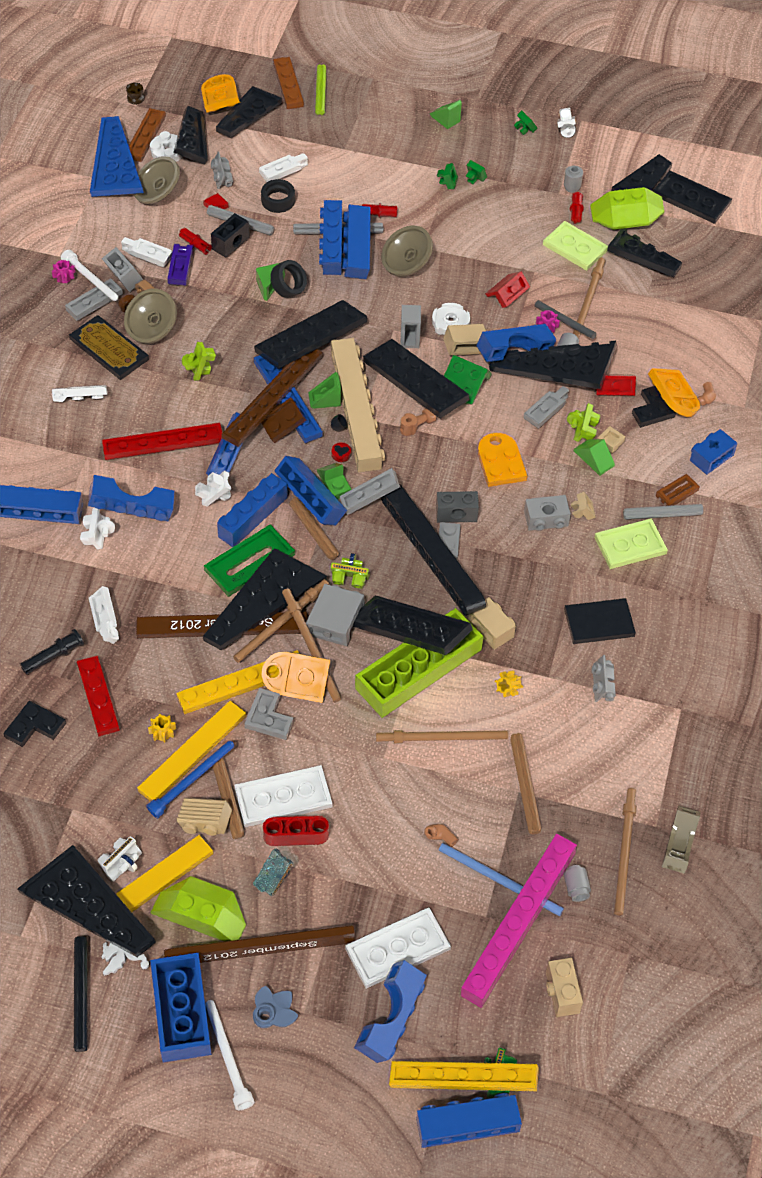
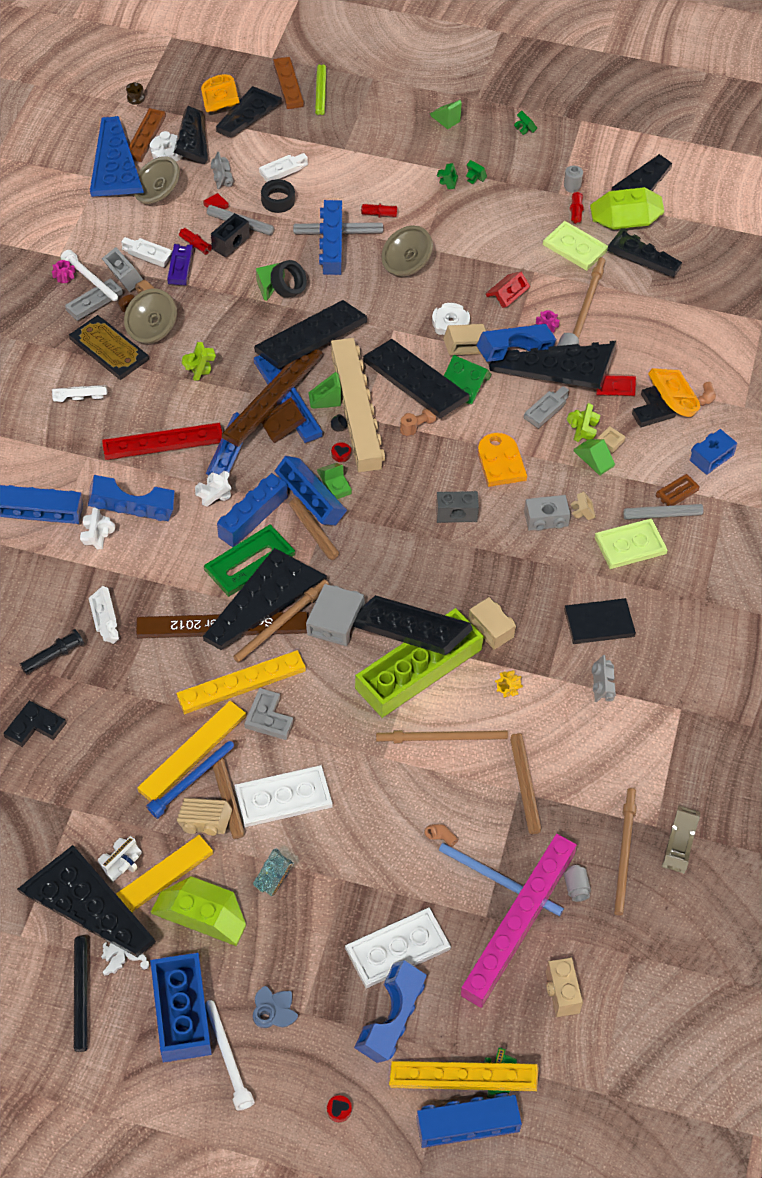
(98, 696): red plate -> none
(162, 728): yellow gear -> none
(267, 944): reddish brown tile -> none
(285, 825): red beam -> none
(295, 611): medium nougat bar -> none
(298, 675): light orange plate -> none
(339, 1108): none -> red tile
(356, 241): blue brick -> none
(358, 573): lime hips -> none
(370, 491): light grey plate -> none
(410, 326): light grey brick -> none
(434, 551): black beam -> none
(450, 536): light grey plate -> none
(566, 122): white hips -> none
(566, 320): dark grey bar -> none
(692, 197): black tile -> none

